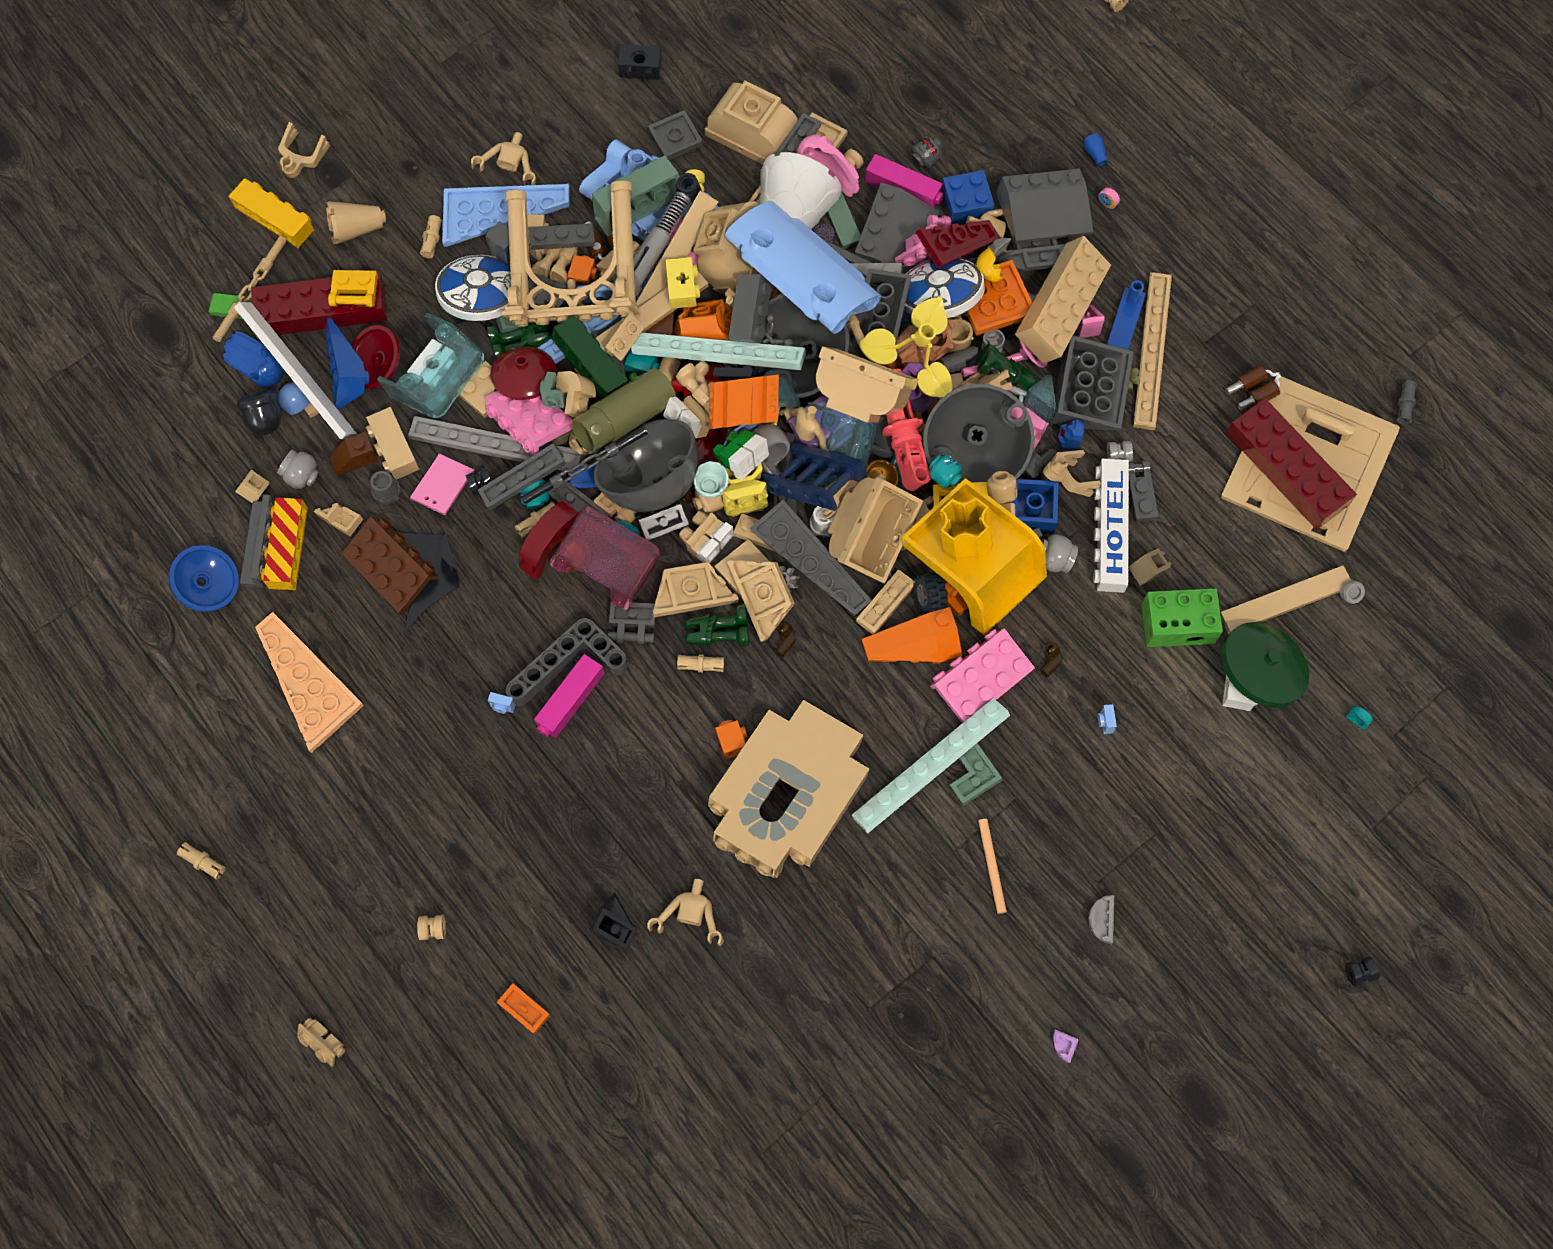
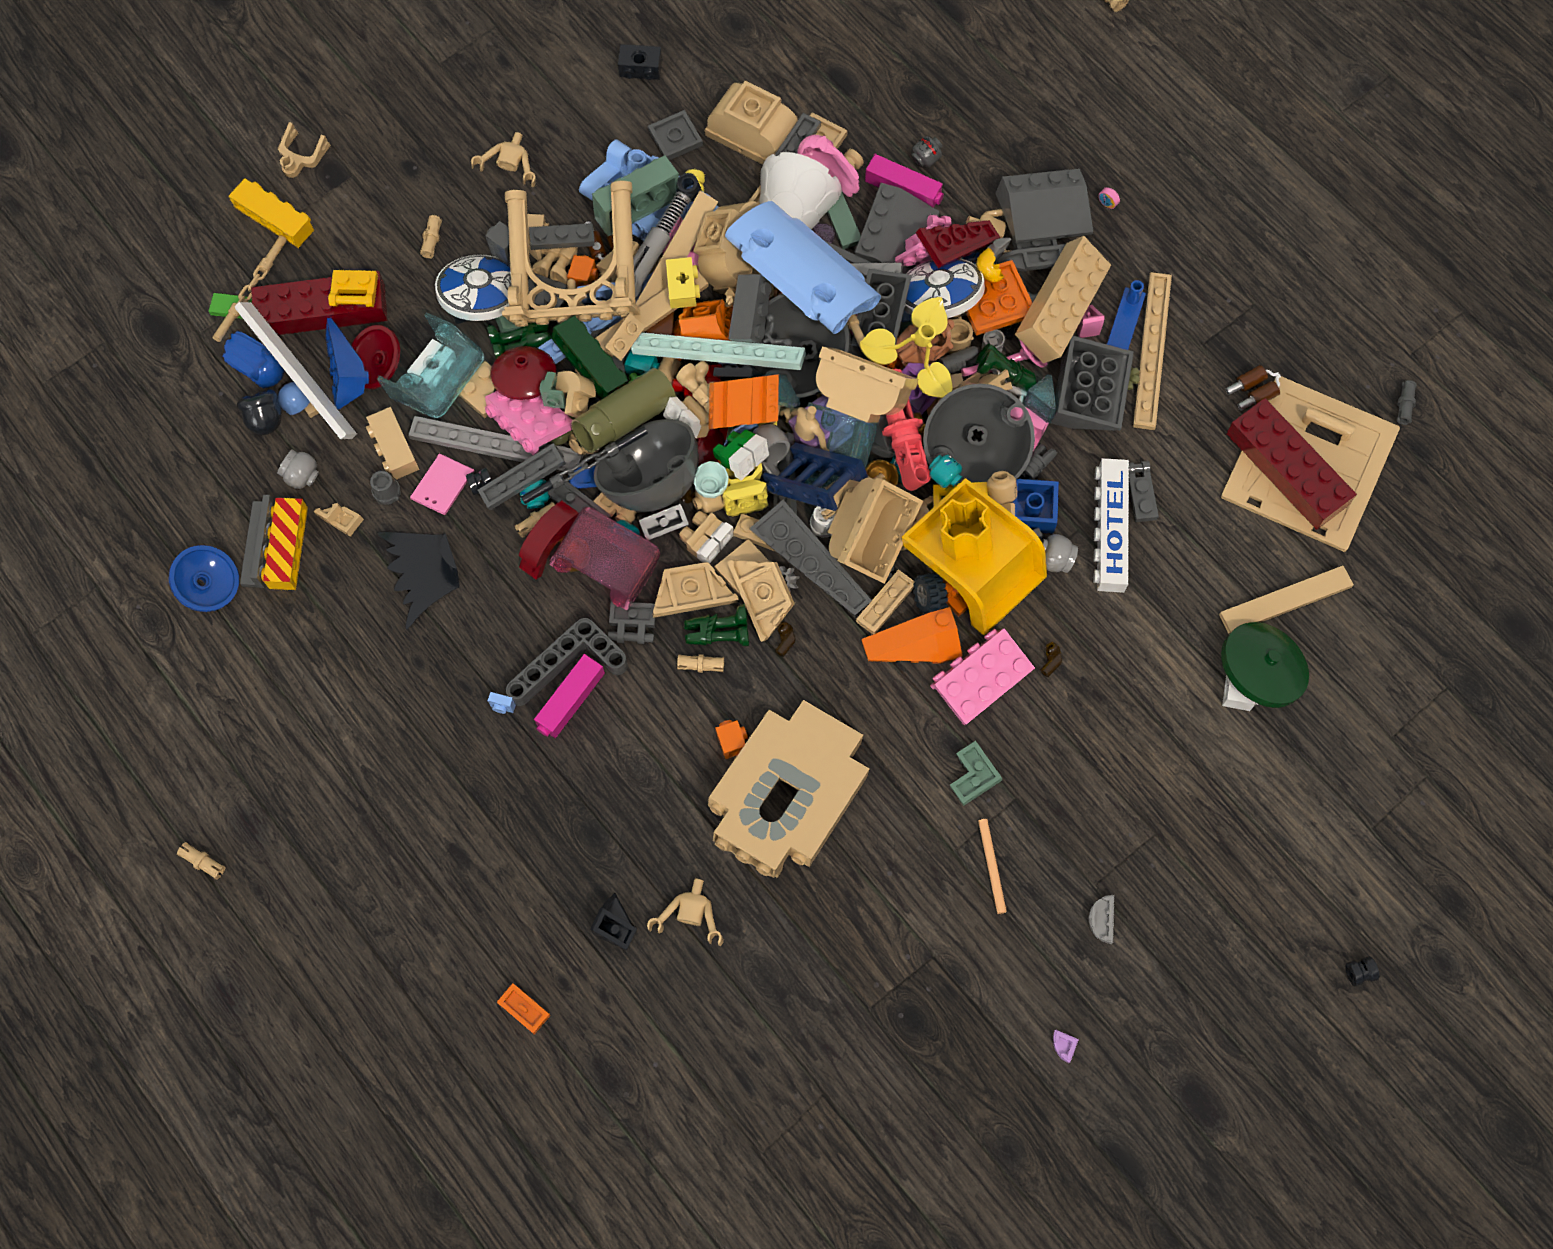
(252, 486): tan slope -> none
(312, 690): light nougat wing -> none
(312, 1035): tan hinge -> none
(352, 220): tan cone -> none
(353, 454): reddish brown slope -> none
(389, 563): reddish brown bracket -> none
(431, 927): tan wheel -> none
(475, 210): light blue wing -> none
(930, 765): light aqua plate -> none
(966, 196): blue brick -> none
(1058, 471): tan piece -> none
(1071, 435): blue rock -> none
(1095, 147): blue cone -> none
(1107, 719): light blue plate -> none
(1120, 451): light grey wheel -> none
(1149, 566): dark tan brick -> none
(1180, 615): bright green piece -> none
(1352, 591): light grey tile -> none
(1359, 717): teal tile -> none

